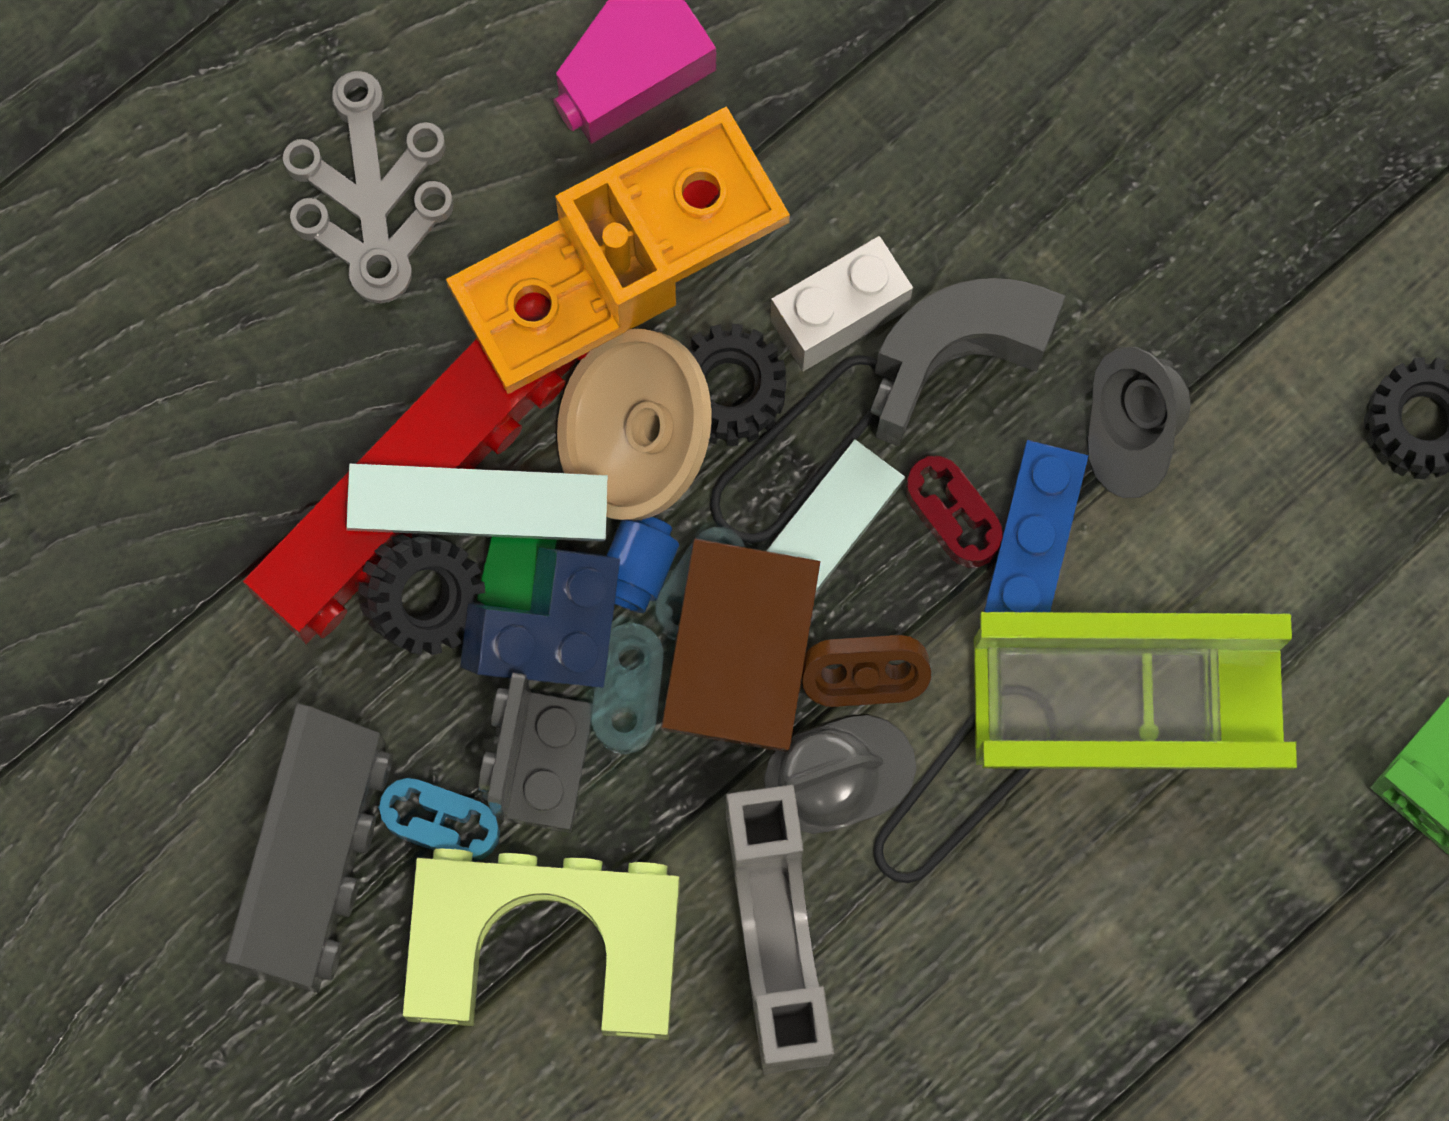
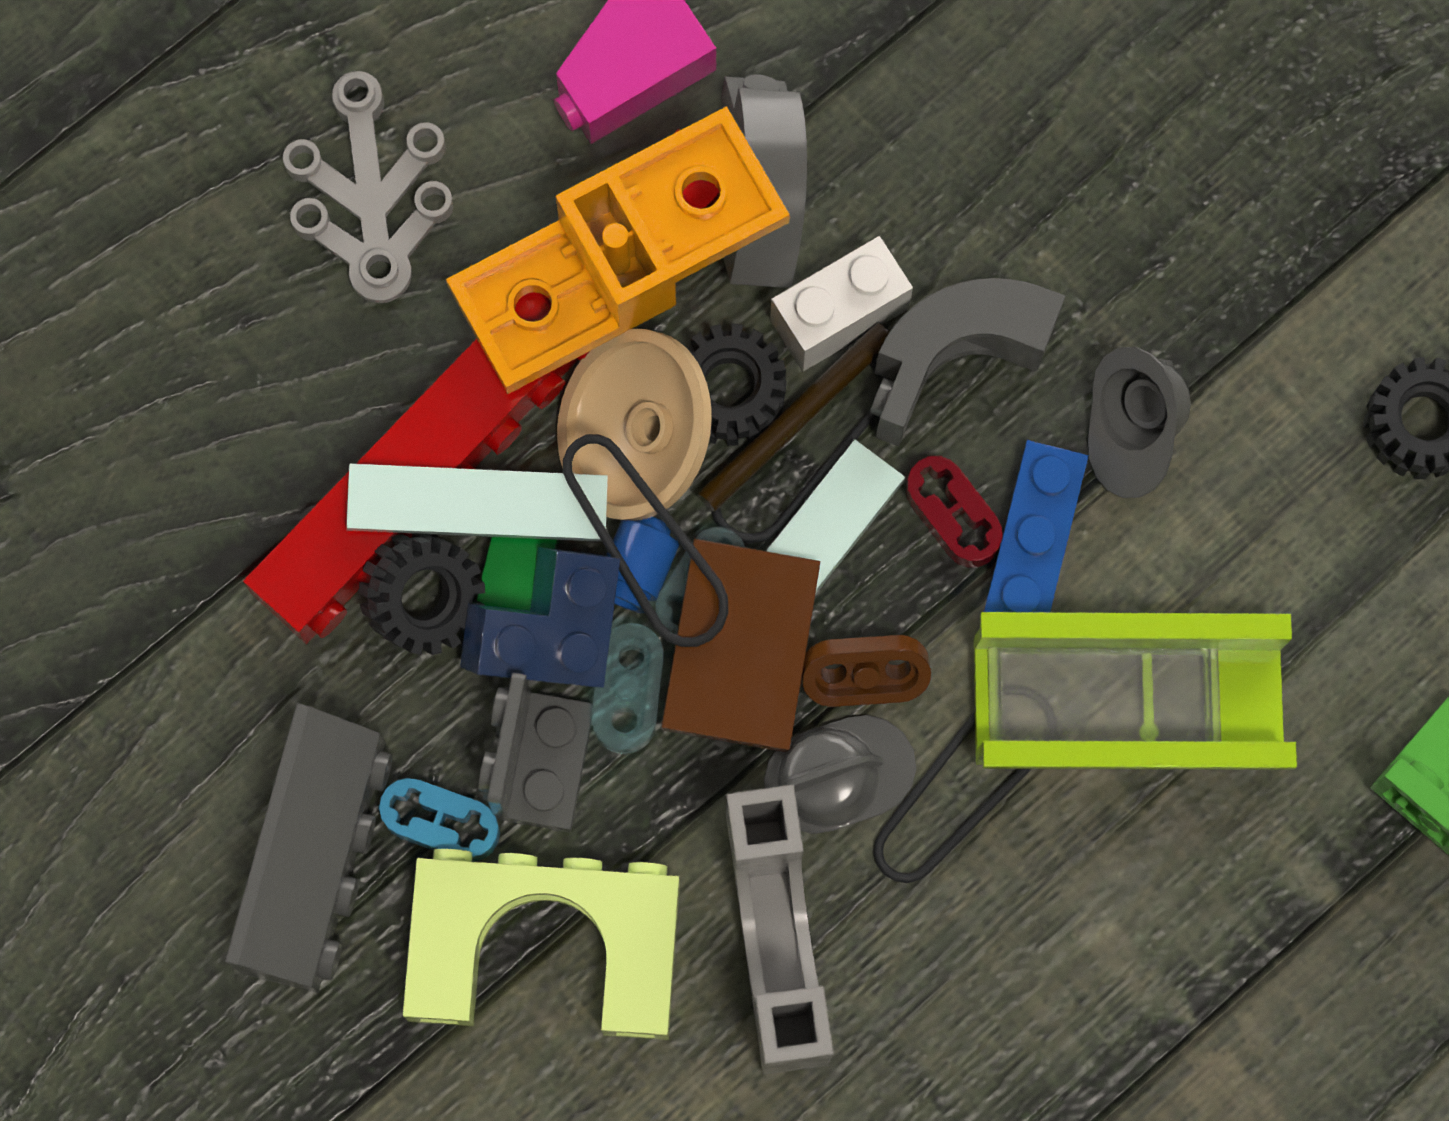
(671, 524): none -> black piece
(777, 135): none -> dark grey arch
(793, 418): none -> dark brown bar

